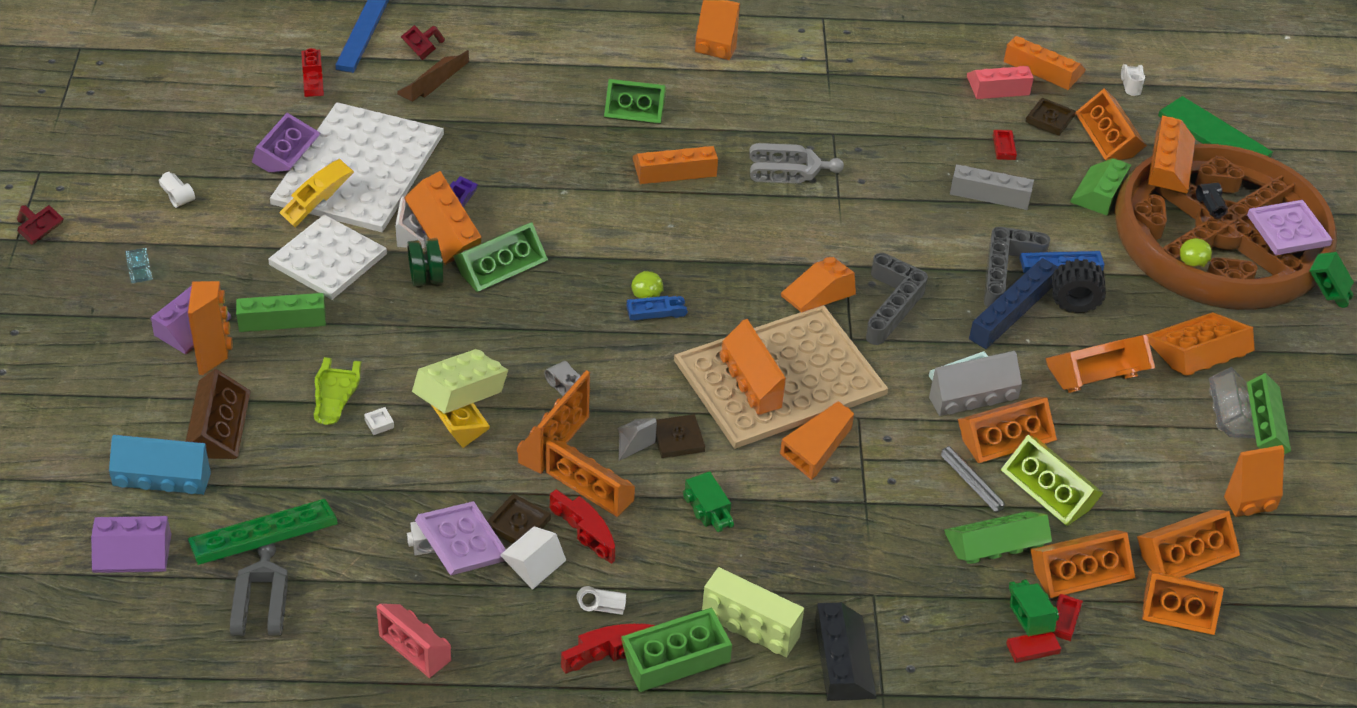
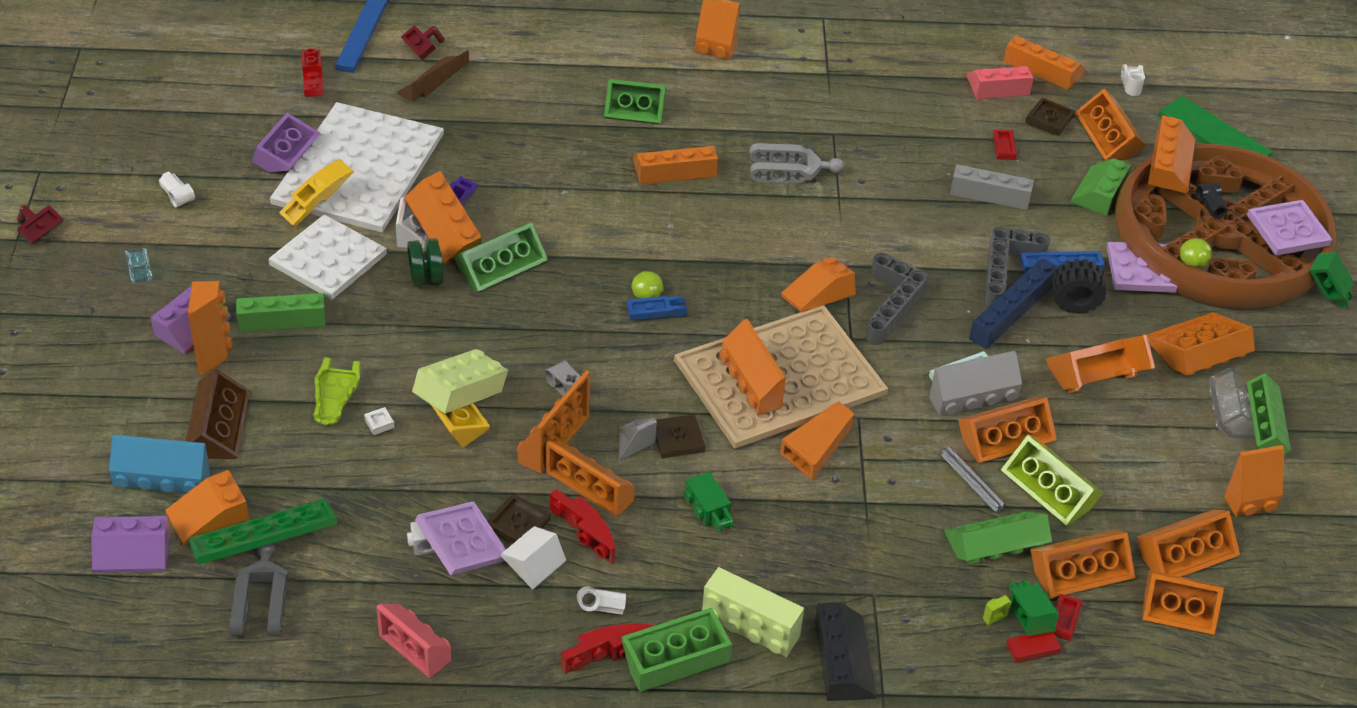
(208, 507): none -> orange slope
(996, 609): none -> lime plate
(1132, 272): none -> lavender plate

